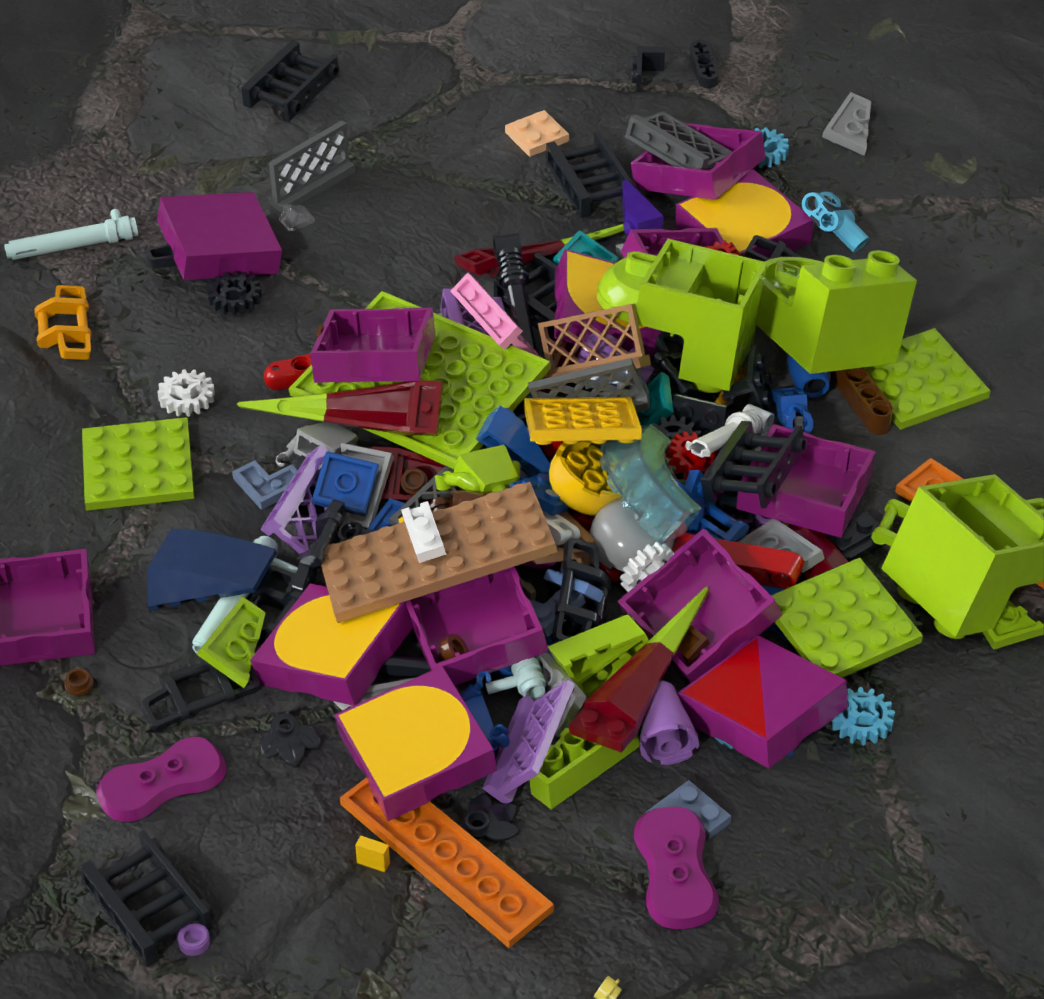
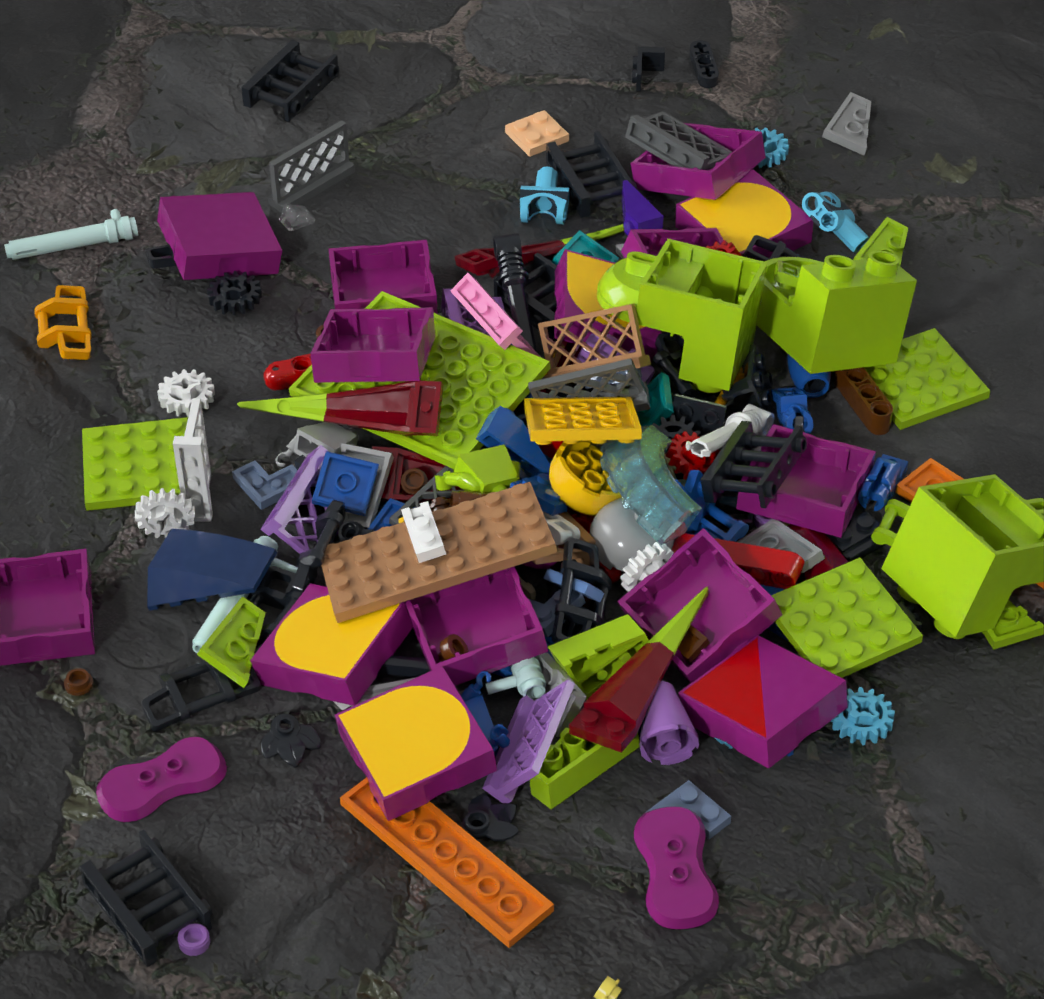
(164, 512): none -> white gear
(194, 463): none -> white fence
(372, 853): yellow tile -> none
(394, 268): none -> magenta tile
(544, 197): none -> medium azure connector
(882, 481): none -> blue plate
(888, 237): none -> lime wing

